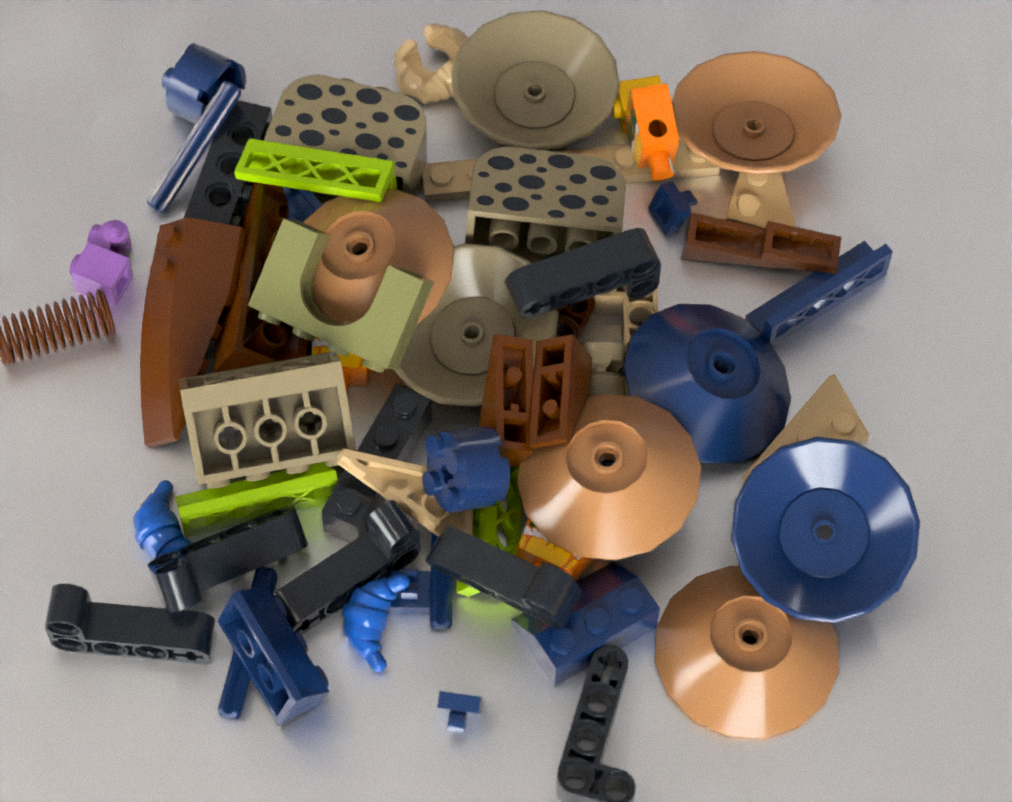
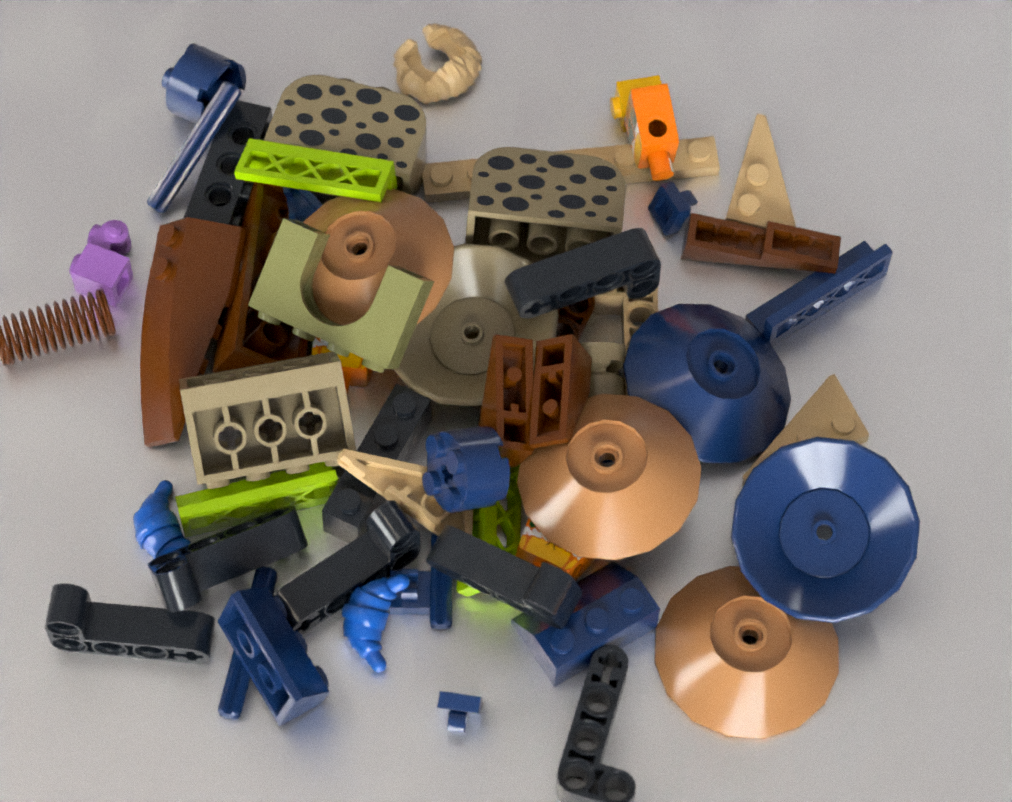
(535, 56): dark tan dish -> none
(756, 112): medium nougat dish -> none

